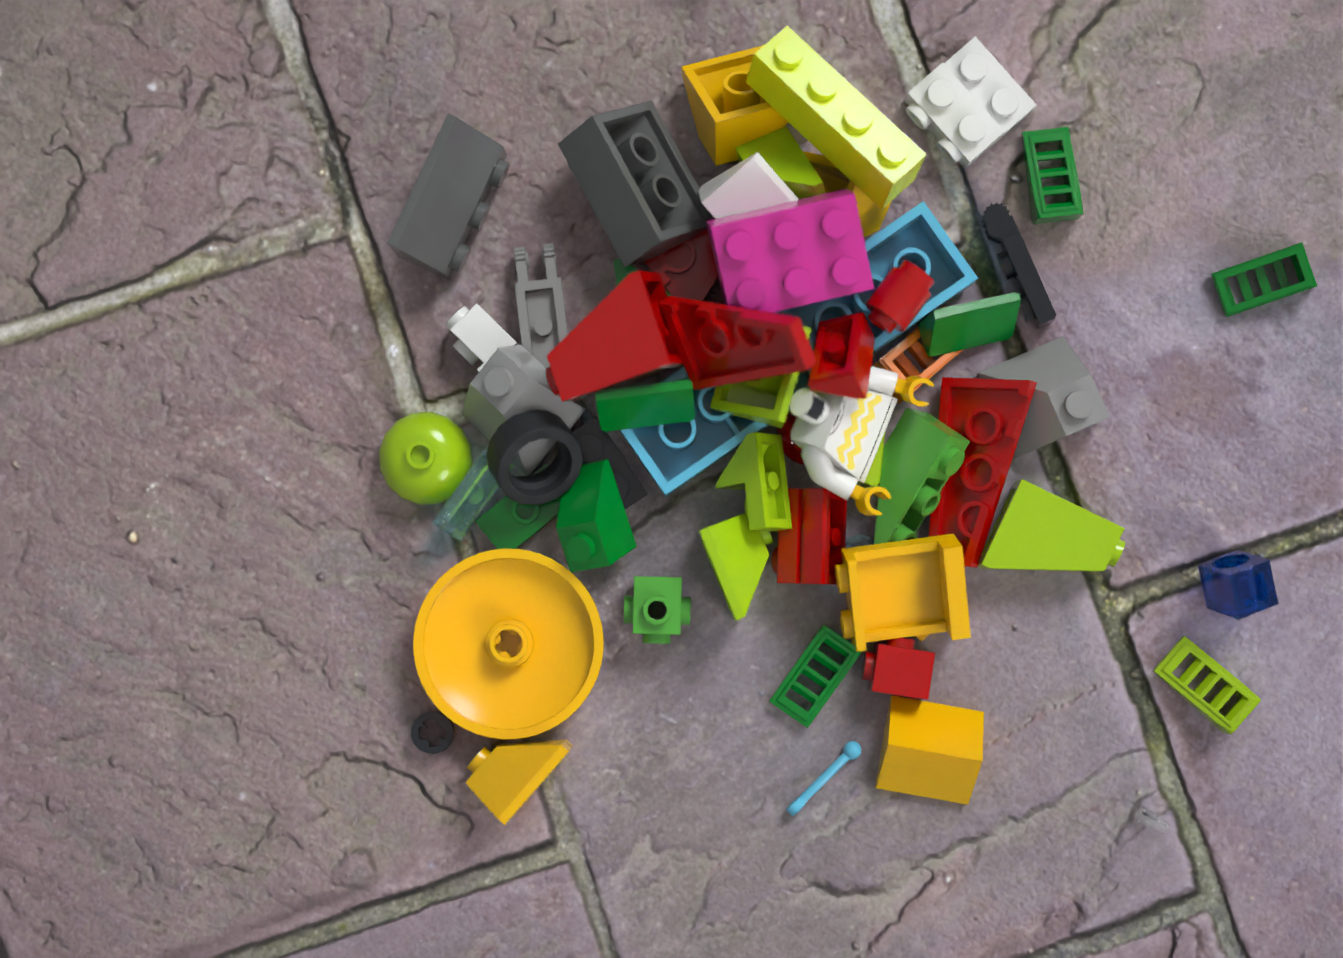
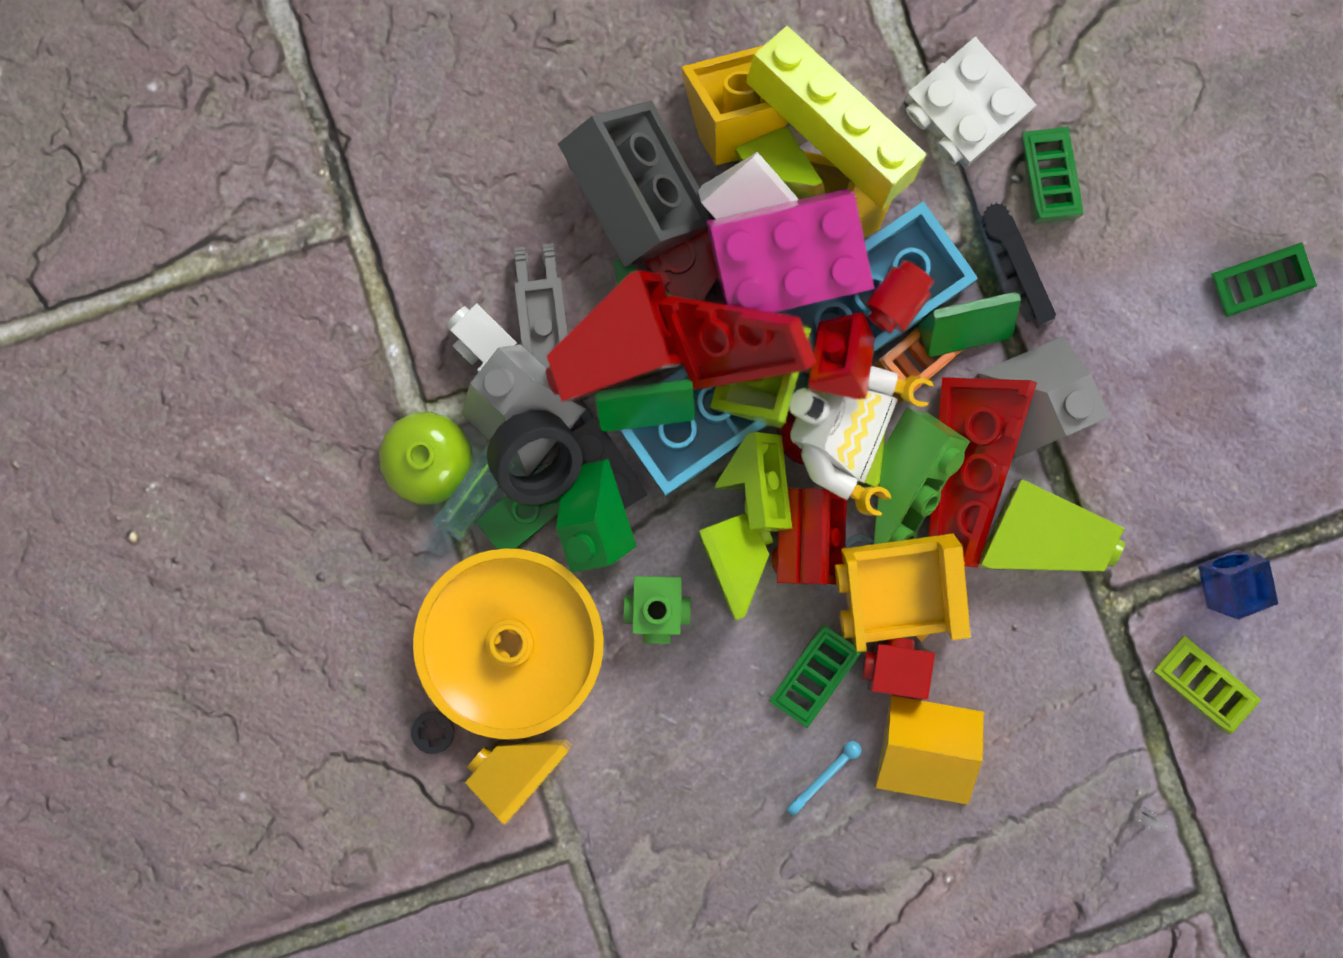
(449, 198): dark grey slope -> none

